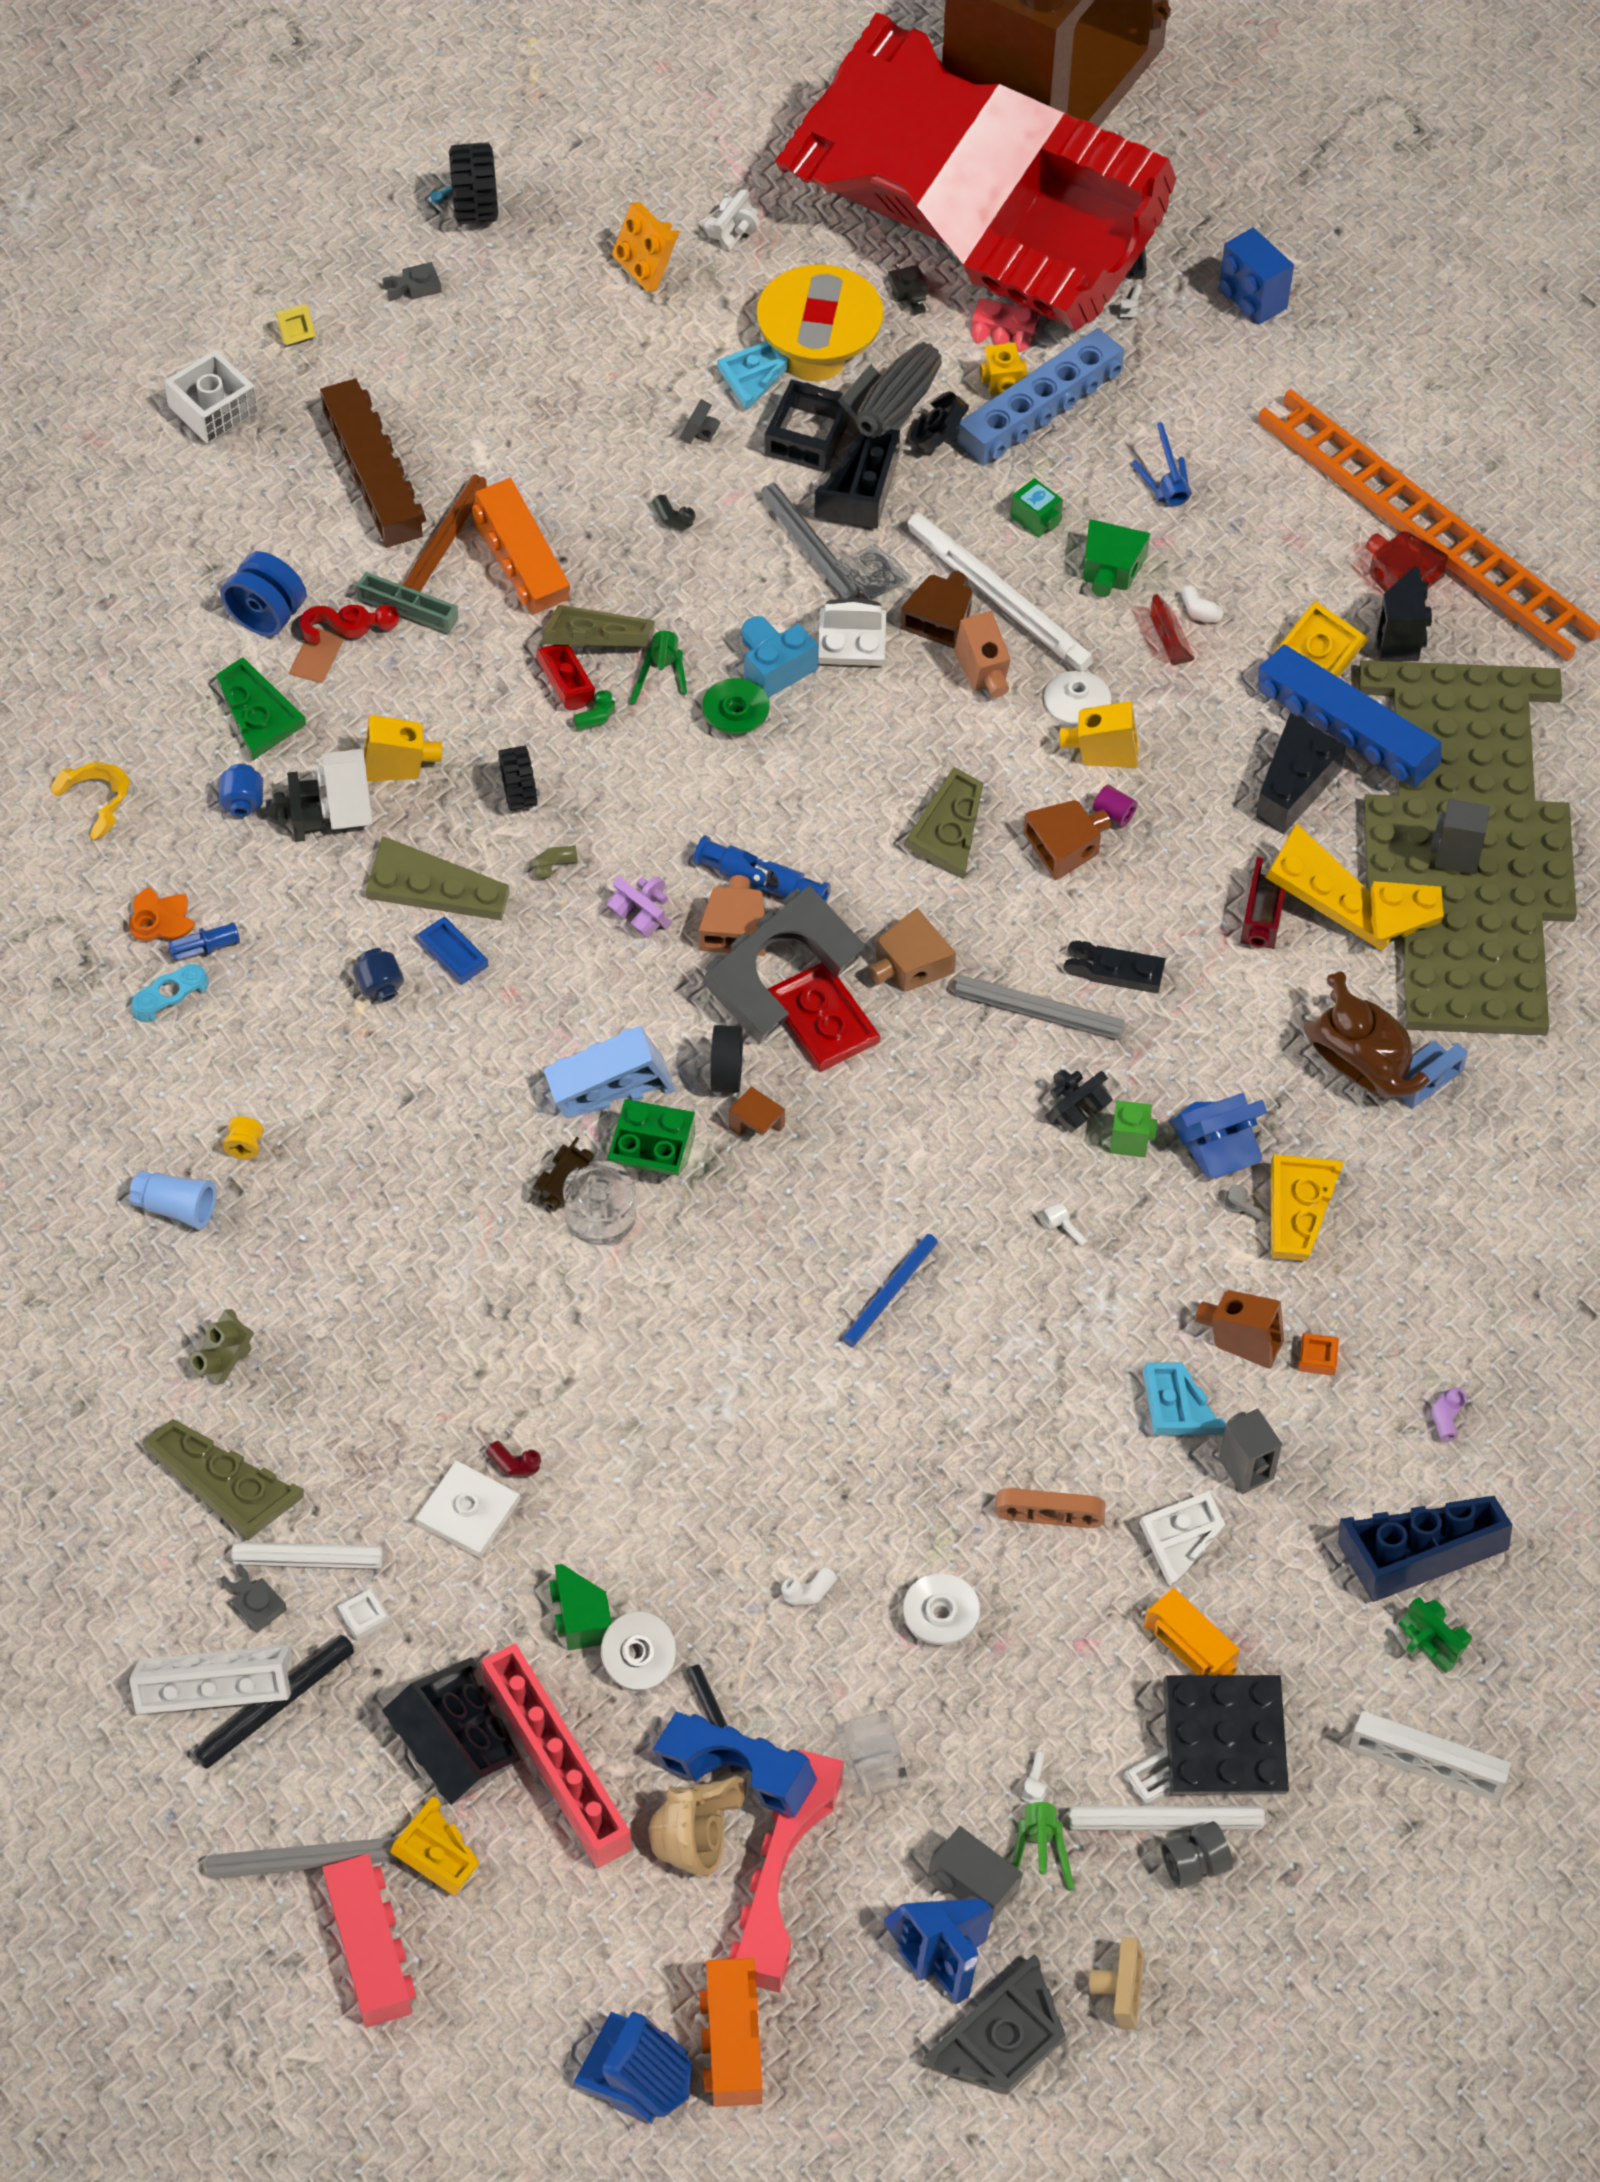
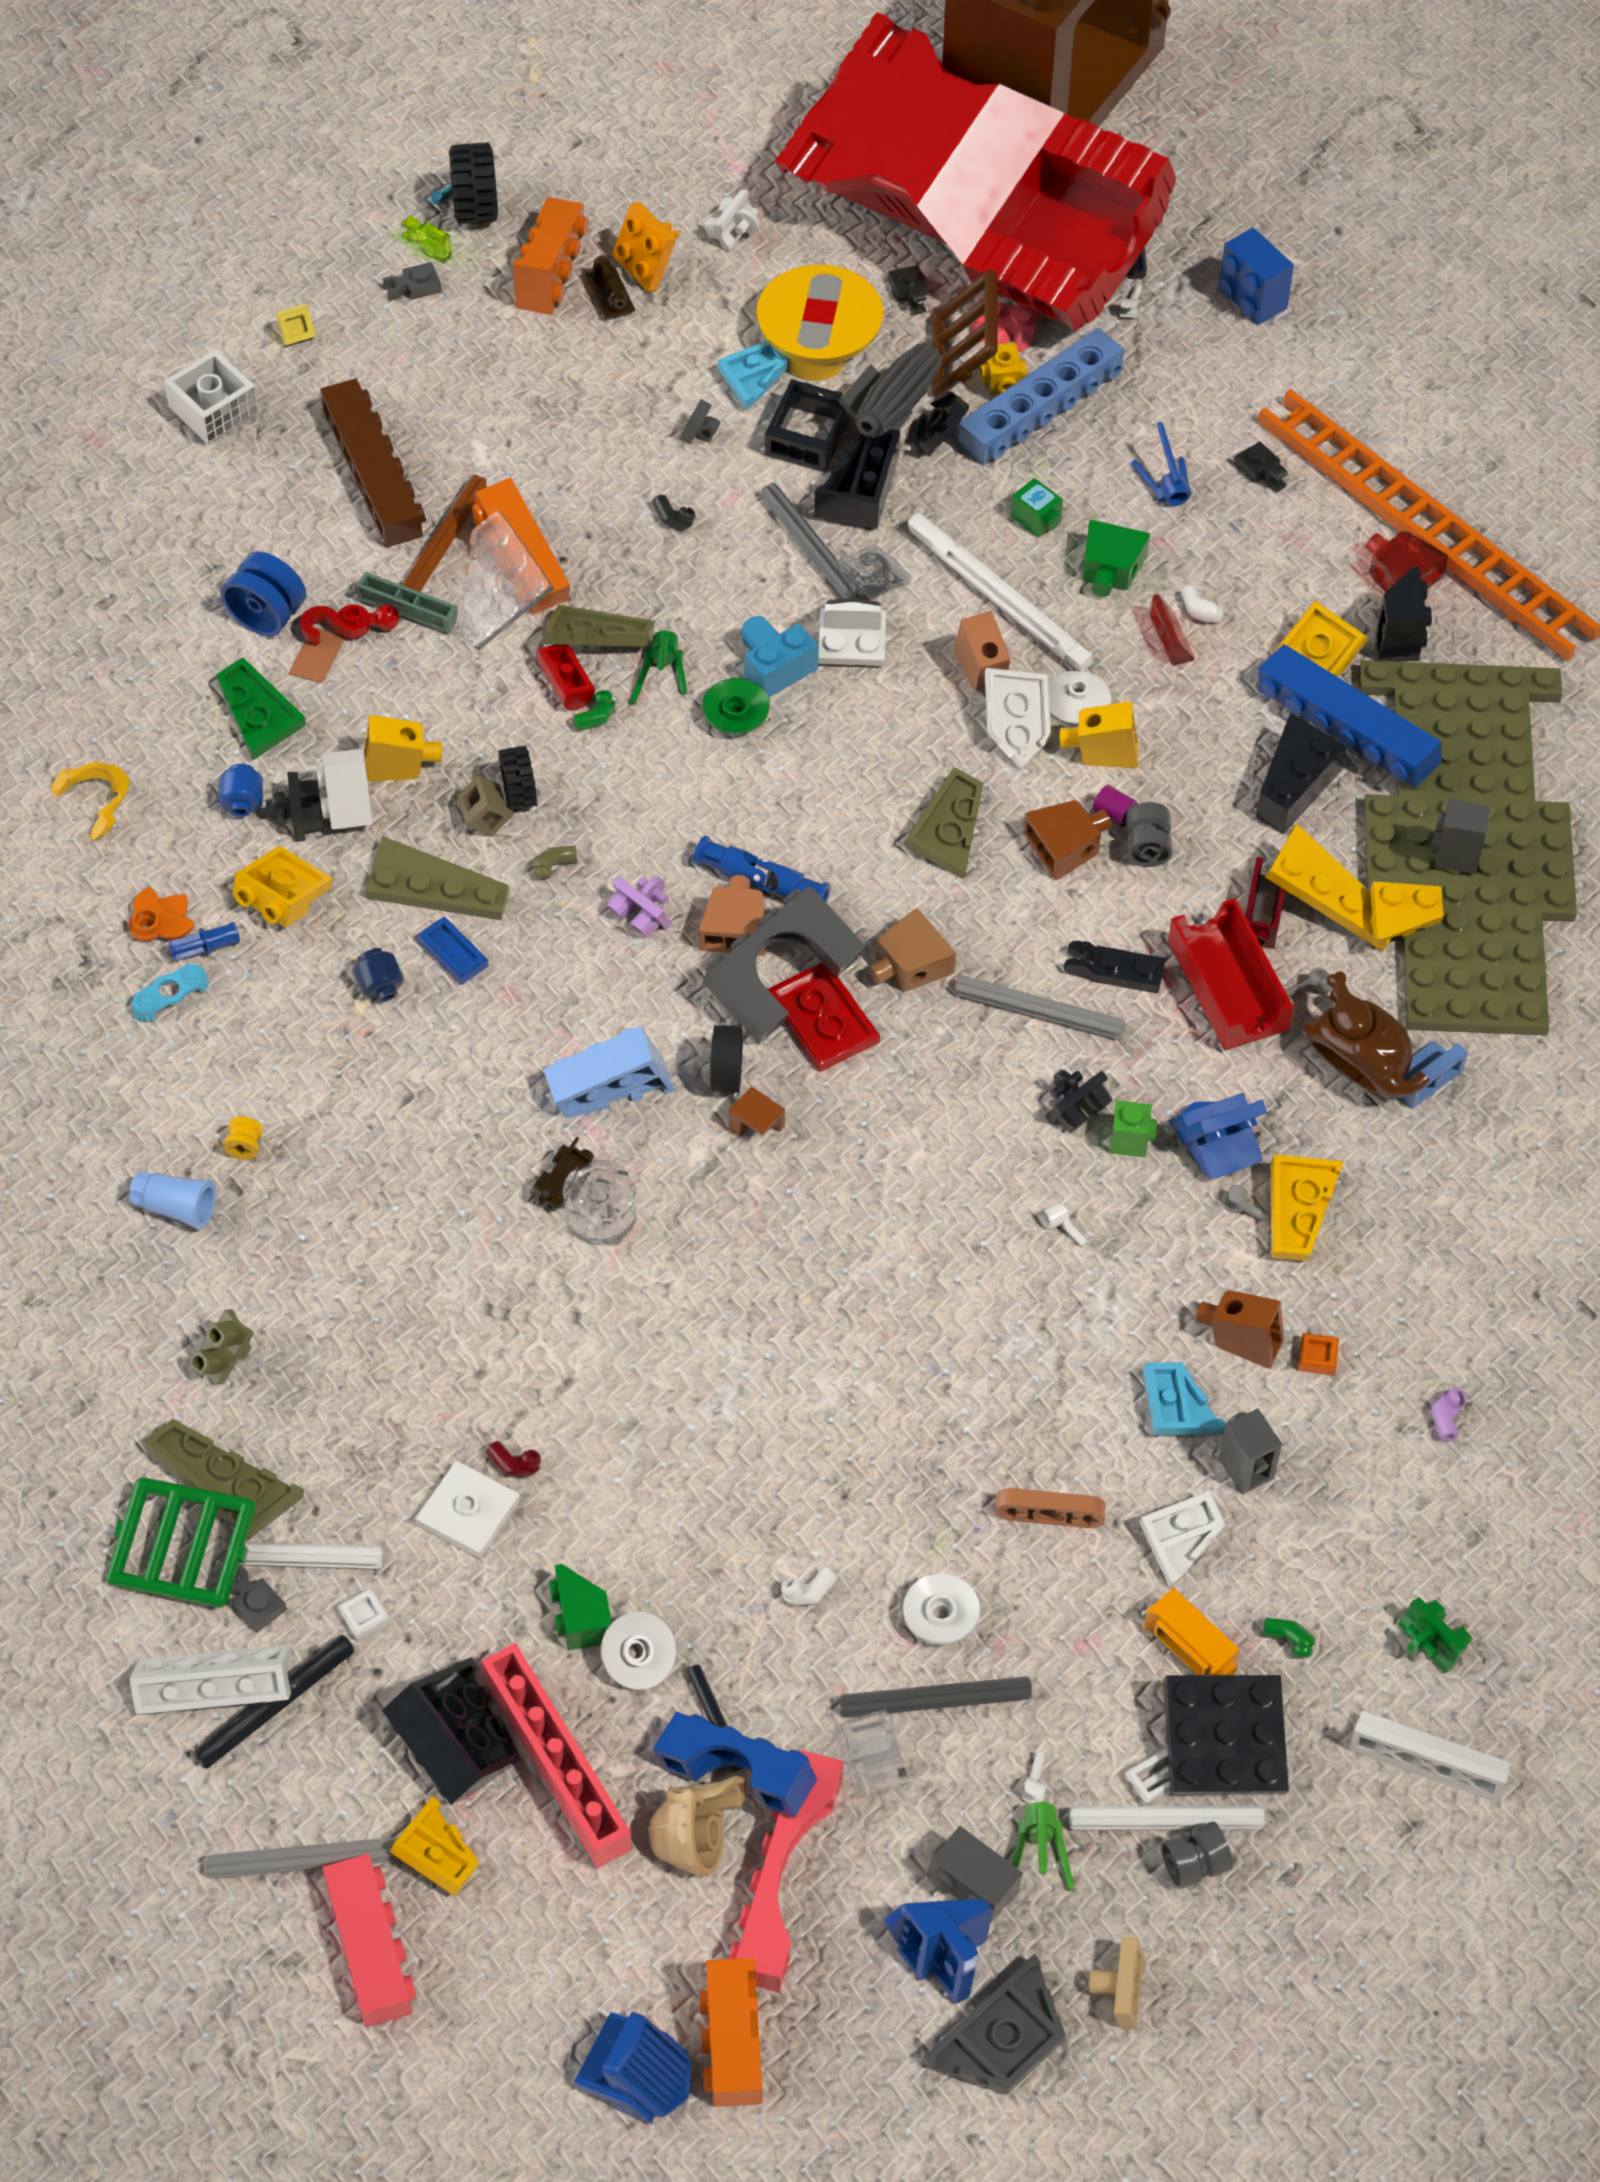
(176, 1494): none -> green bar
(280, 886): none -> yellow plate
(431, 240): none -> clear neon green plate
(484, 806): none -> dark tan brick
(498, 581): none -> clear plate
(549, 255): none -> orange wedge
(609, 289): none -> dark brown hinge
(653, 1137): green slope -> none
(889, 1291): blue bar -> none
(936, 1696): none -> dark grey axle
(937, 608): reddish brown torso -> none
(986, 330): none -> reddish brown bar
(1018, 712): none -> white tile
(1149, 834): none -> dark grey wheel
(1231, 976): none -> red brick
(1261, 463): none -> pearl dark grey plate
(1293, 1631): none -> green arm
(1316, 980): none -> light grey hand
(1424, 1544): dark blue wedge -> none

